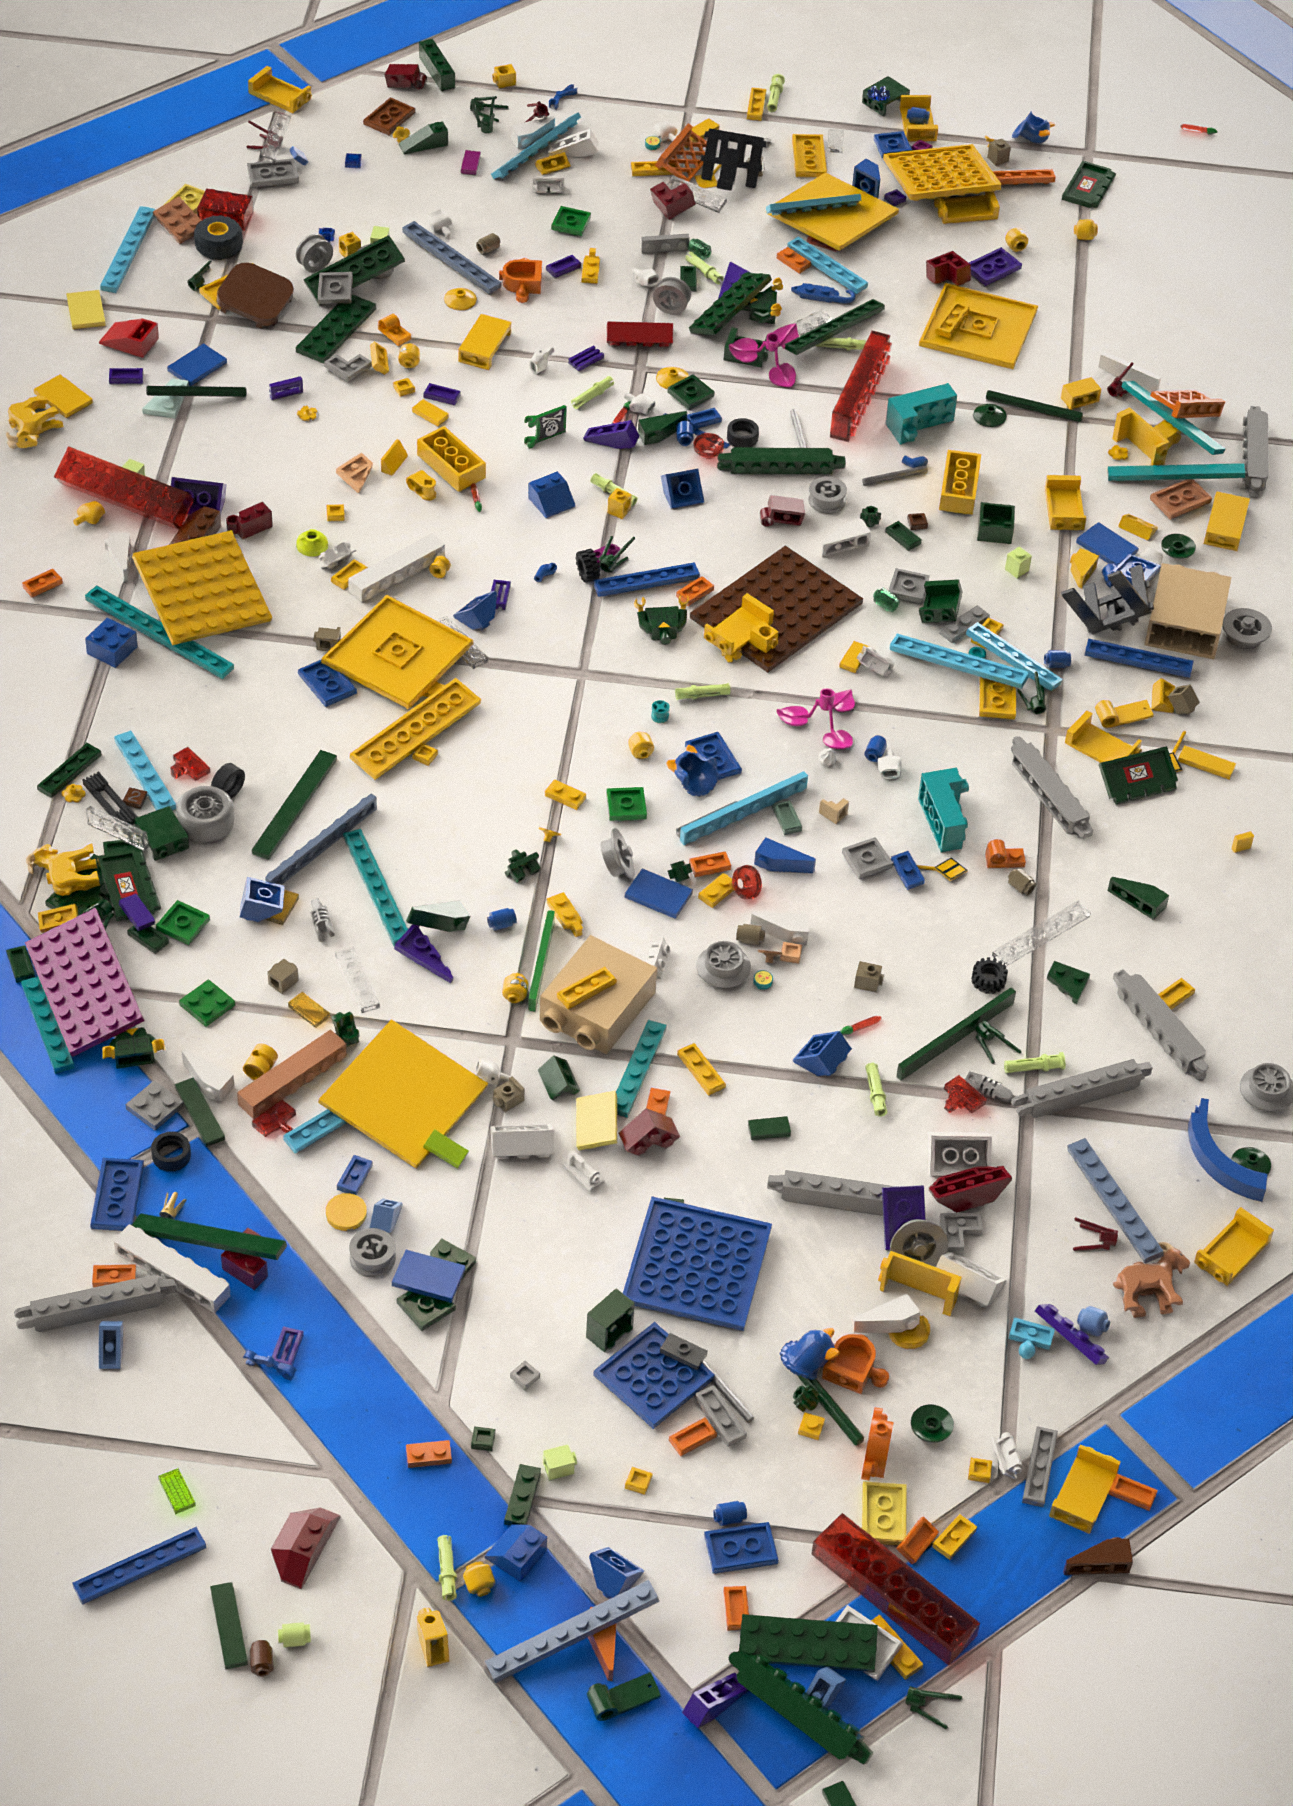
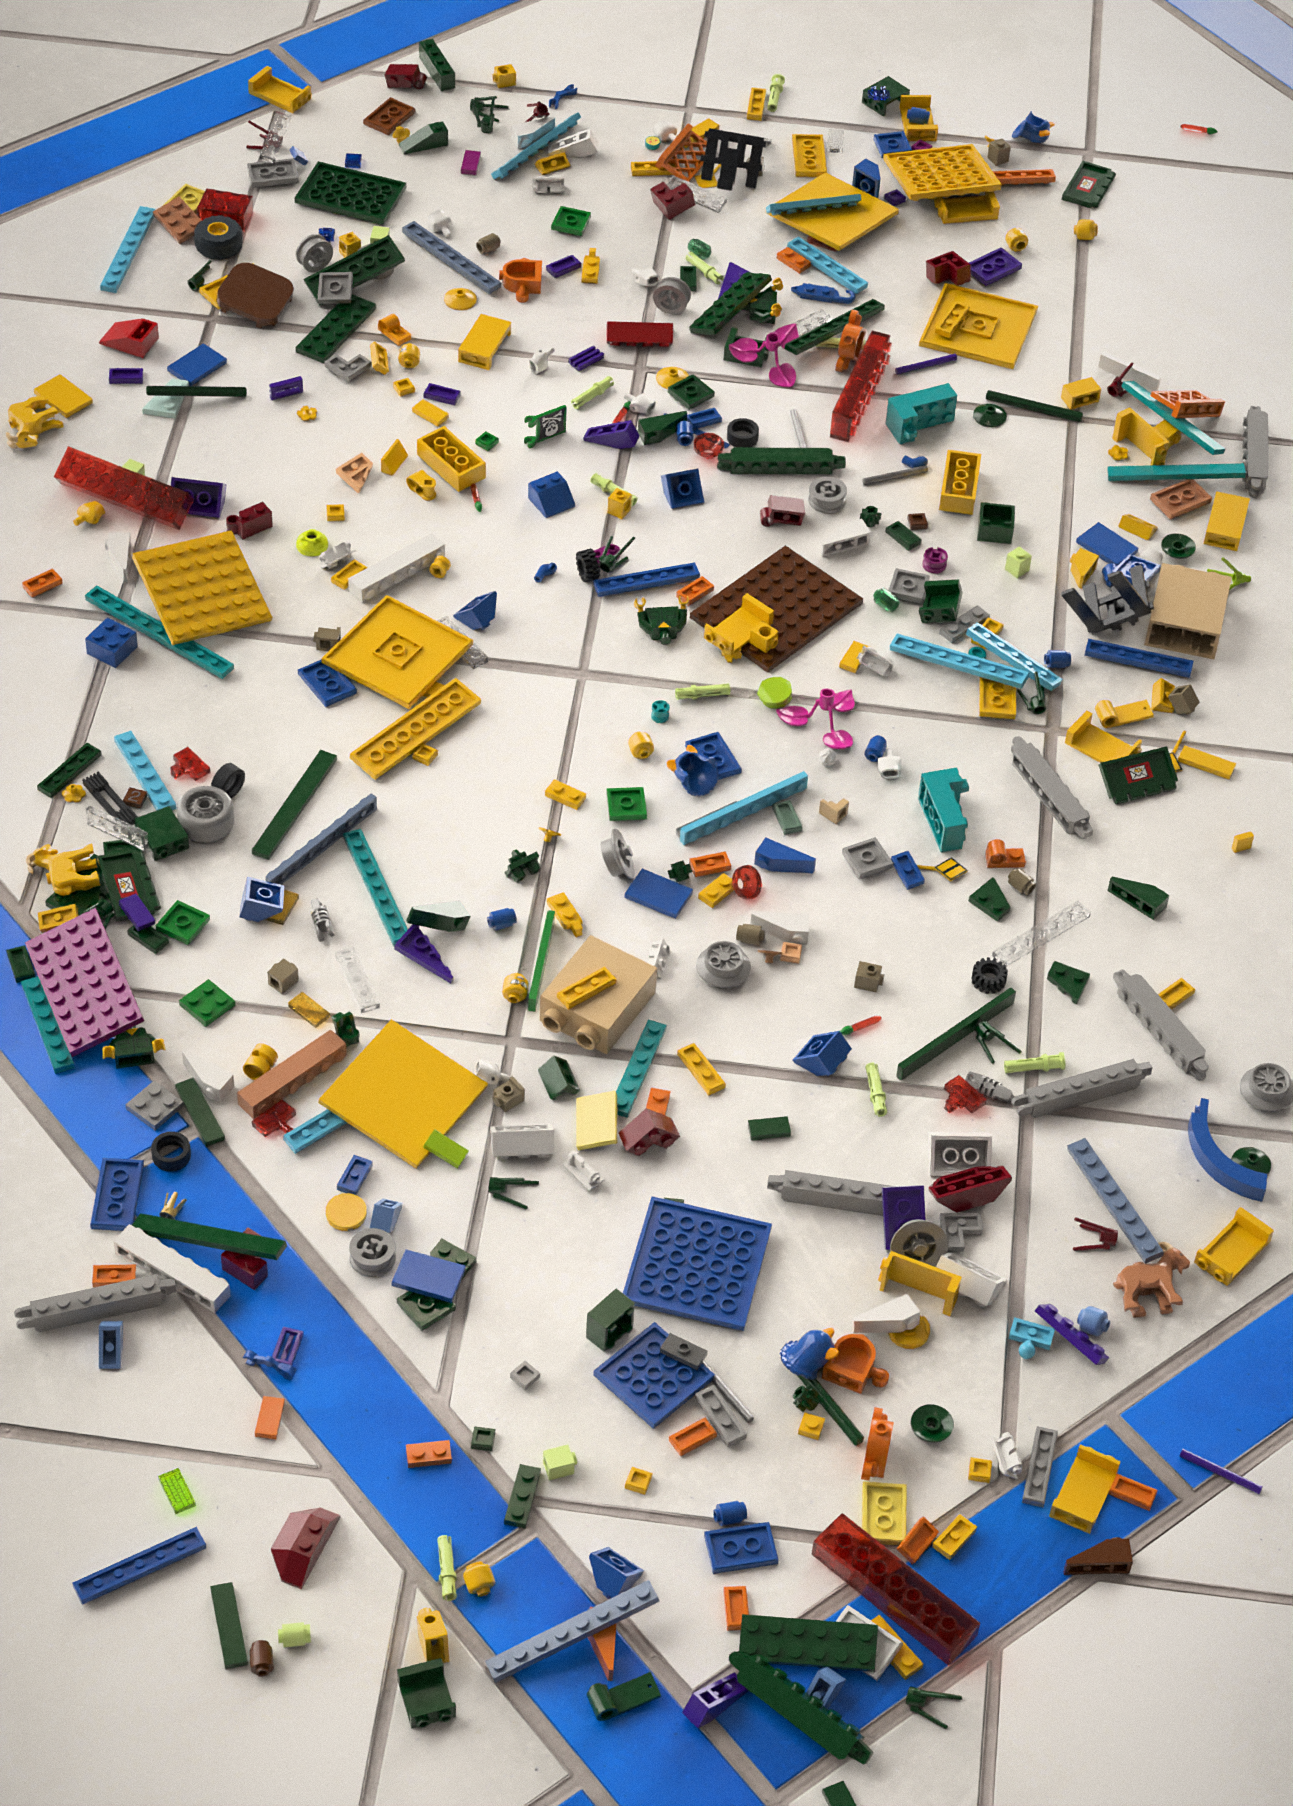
(85, 309): light yellow tile -> none
(199, 524): reddish brown slope -> none
(269, 1417): none -> orange tile
(350, 192): none -> dark green plate
(425, 1693): none -> dark green panel
(487, 441): none -> green tile
(499, 1185): none -> dark green plant
(508, 585): dark purple tile -> none
(518, 1550): blue slope -> none
(664, 243): light grey plate -> none
(763, 979): tile -> none
(775, 692): none -> lime hat
(850, 342): none -> orange piece
(924, 364): none -> dark purple bar
(935, 560): none -> magenta wheel
(990, 900): none -> dark green wing
(1064, 502): yellow panel -> none
(1221, 1471): none -> dark purple bar
(1237, 577): none -> lime plant
(1246, 627): light grey wheel -> none

